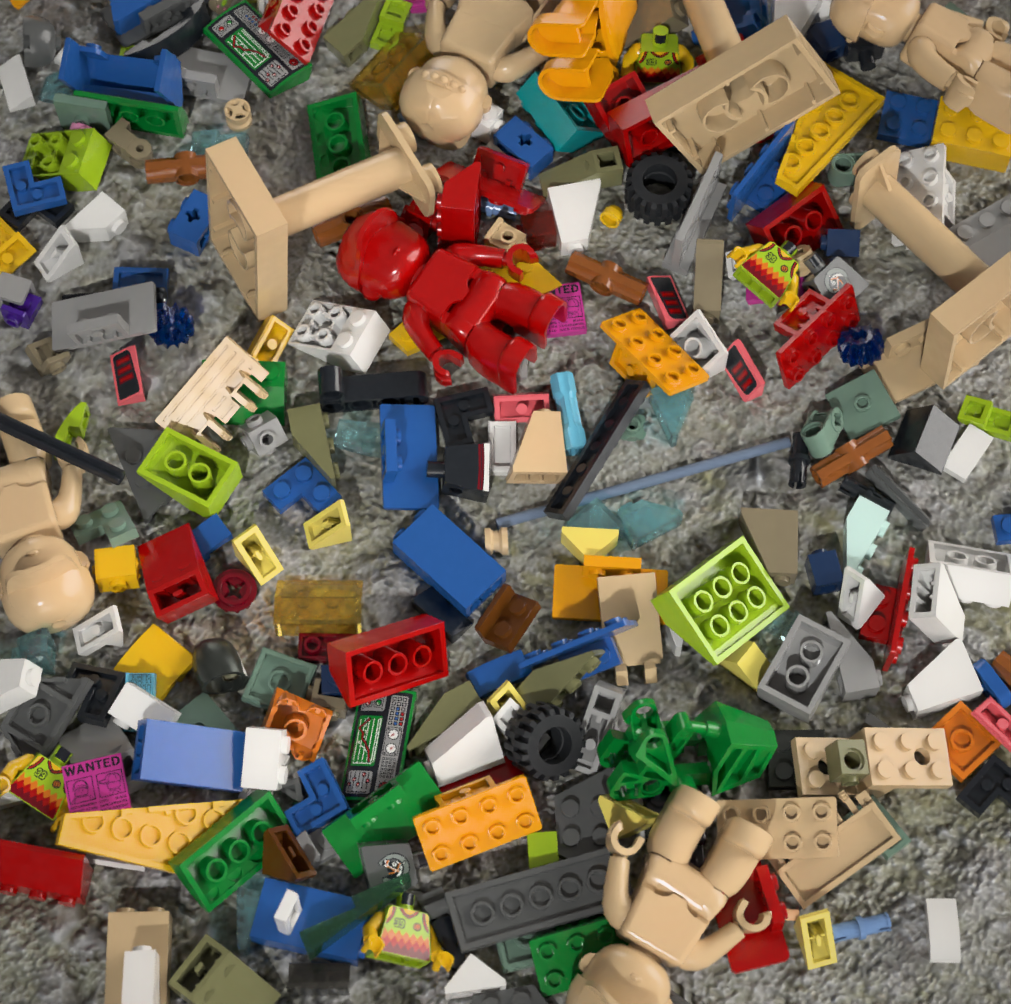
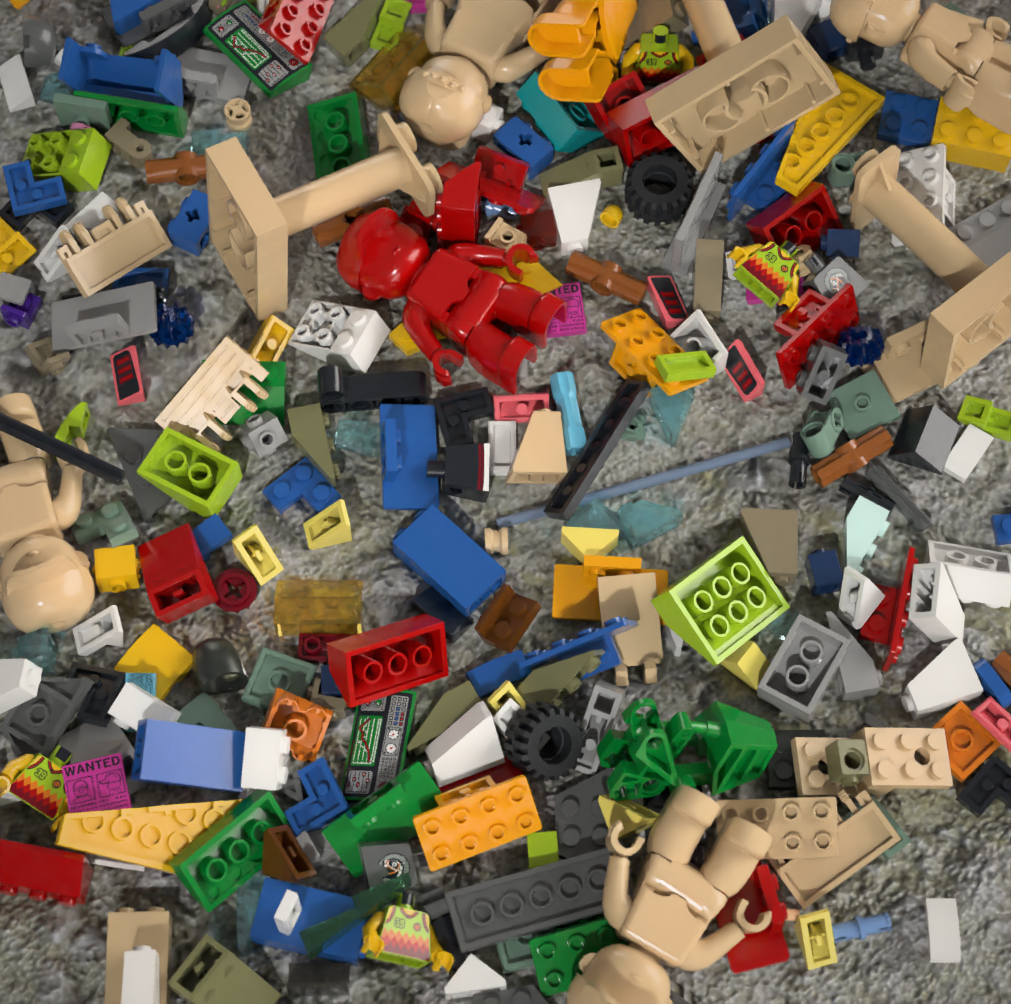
(116, 246): none -> tan hinge
(685, 366): none -> lime tile
(821, 371): none -> dark grey brick

